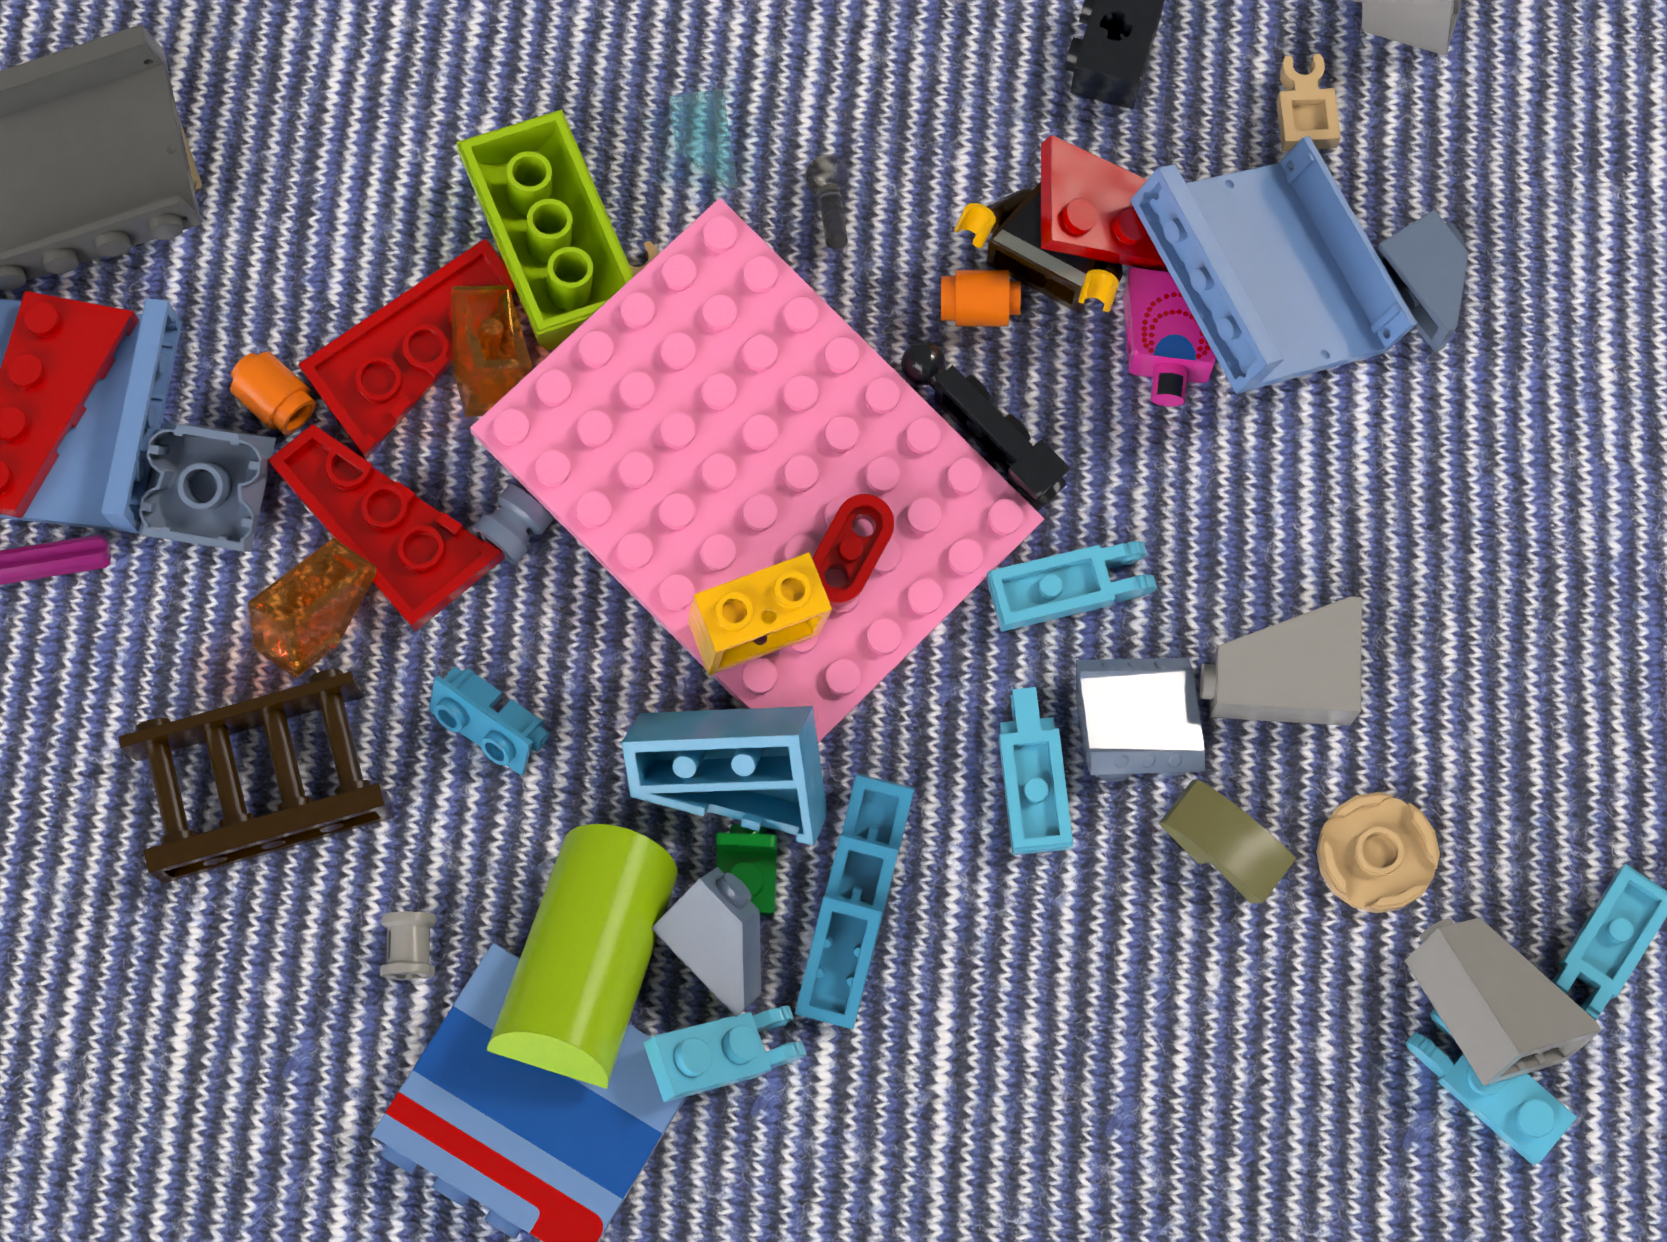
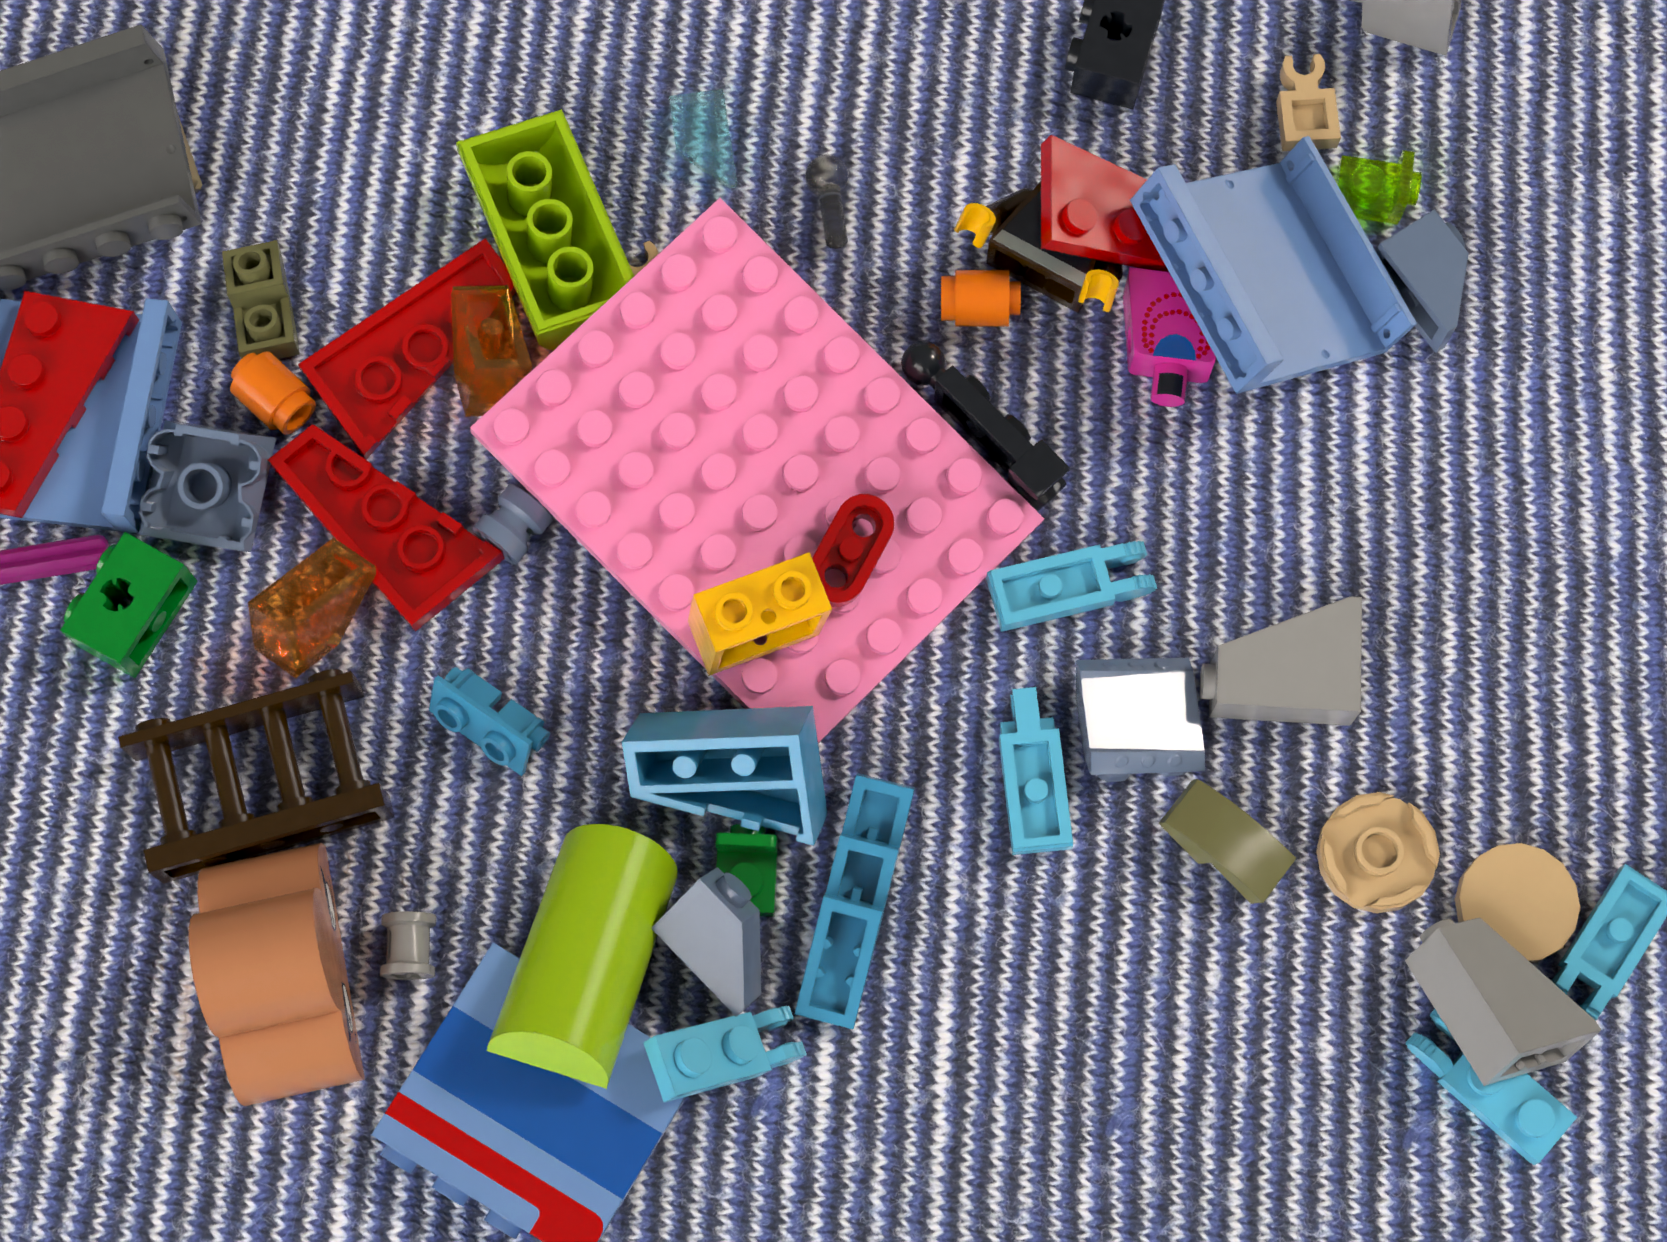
(128, 634): none -> green brick
(260, 300): none -> olive slope
(275, 975): none -> nougat brick
(1379, 188): none -> clear neon green bracket
(1521, 897): none -> tan tile

